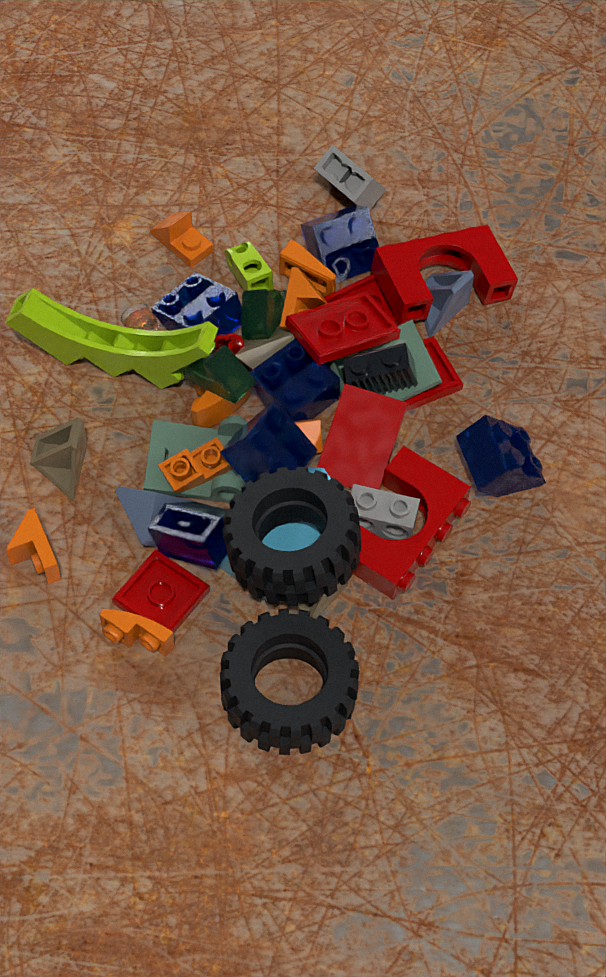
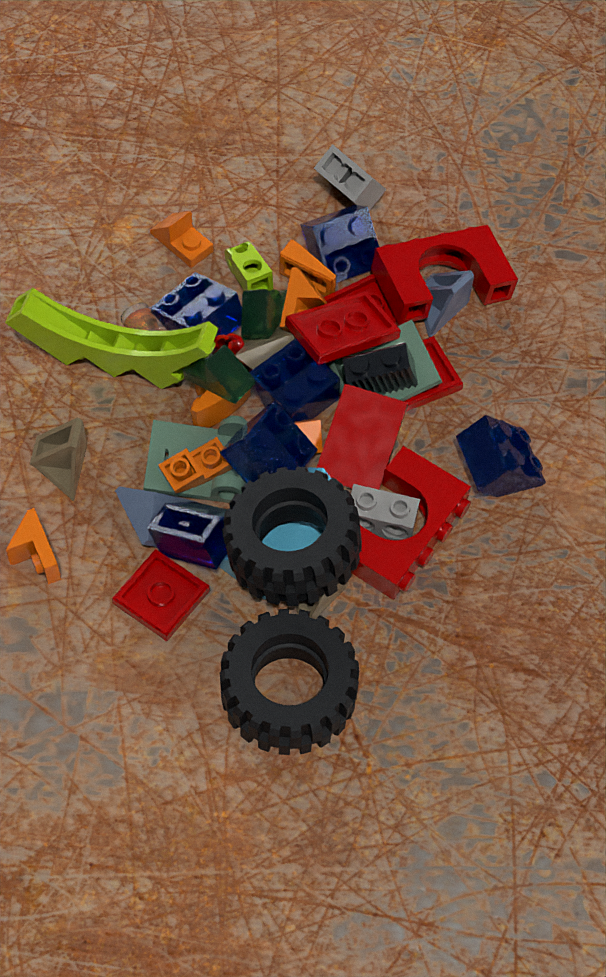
(128, 627): orange slope -> none

